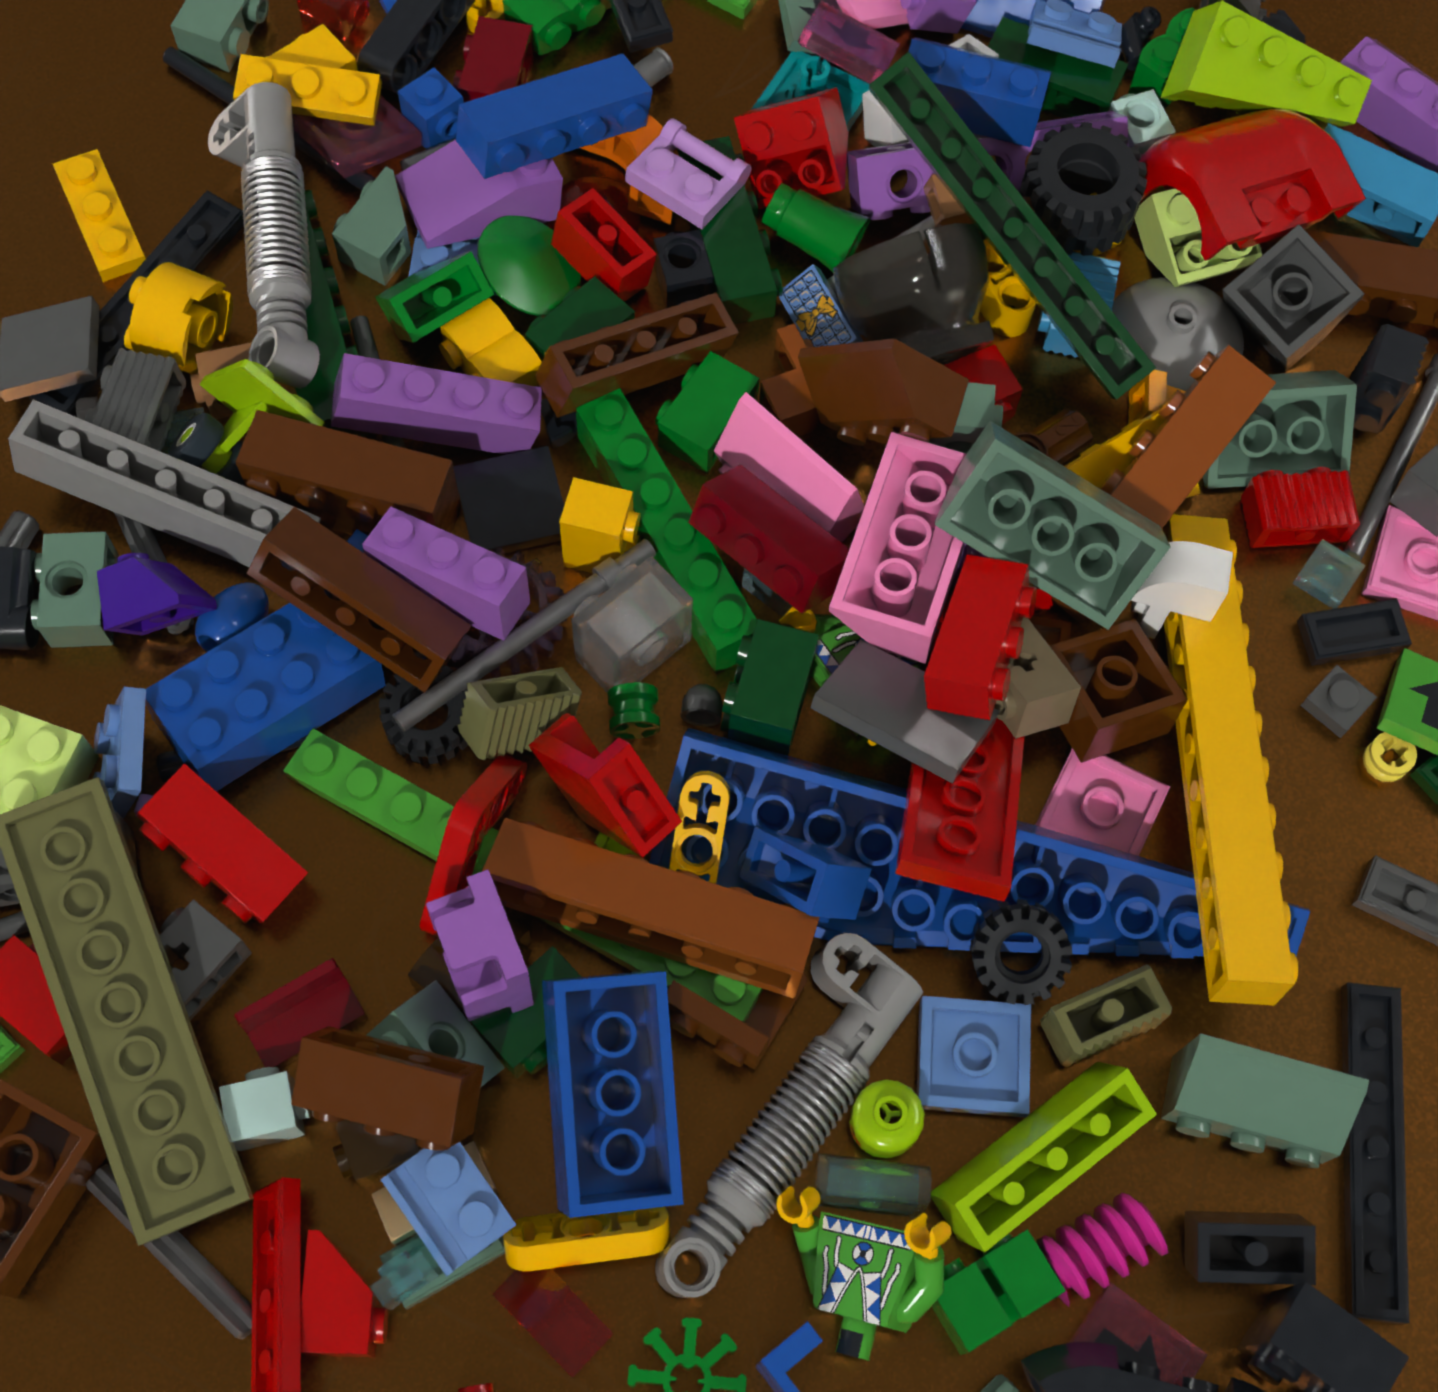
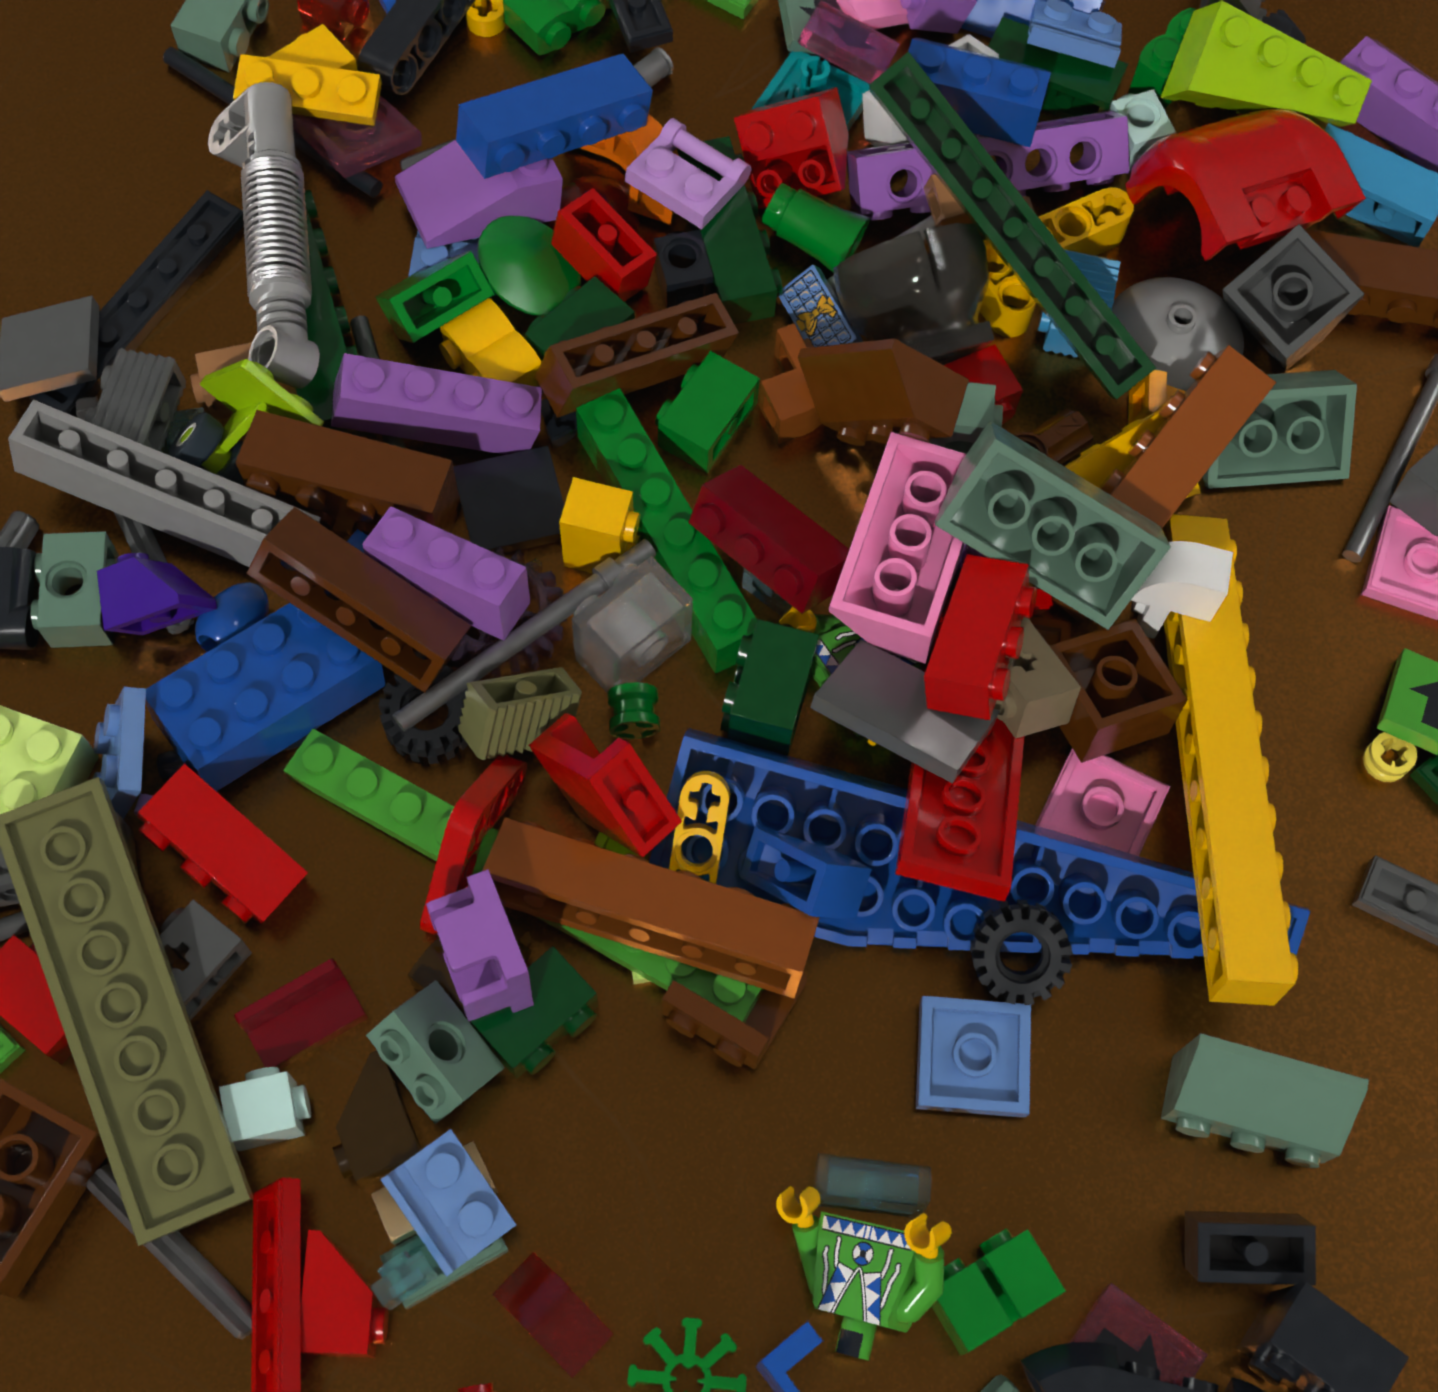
(100, 215): yellow plate -> none
(177, 314): yellow brick -> none
(374, 231): sand green slope -> none
(387, 1087): reddish brown brick -> none
(431, 107): blue brick -> none
(495, 58): dark red brick -> none
(557, 1241): yellow beam -> none
(612, 1093): blue brick -> none
(702, 706): dark grey hinge -> none
(789, 467): bright pink slope -> none
(829, 1072): light grey piece -> none
(878, 1135): lime head -> none
(1042, 1155): lime brick -> none
(1093, 160): black tyre -> none
(1102, 1244): dark pink piece -> none
(1106, 1016): olive brick -> none
(1137, 32): black arm -> none
(1174, 241): yellowish green slope -> none
(1299, 508): red brick -> none
(1329, 574): clear light blue plate -> none
(1338, 701): dark grey plate -> none
(1354, 632): black tile -> none
(1375, 1157): black tile -> none
(1386, 376): black brick -> none

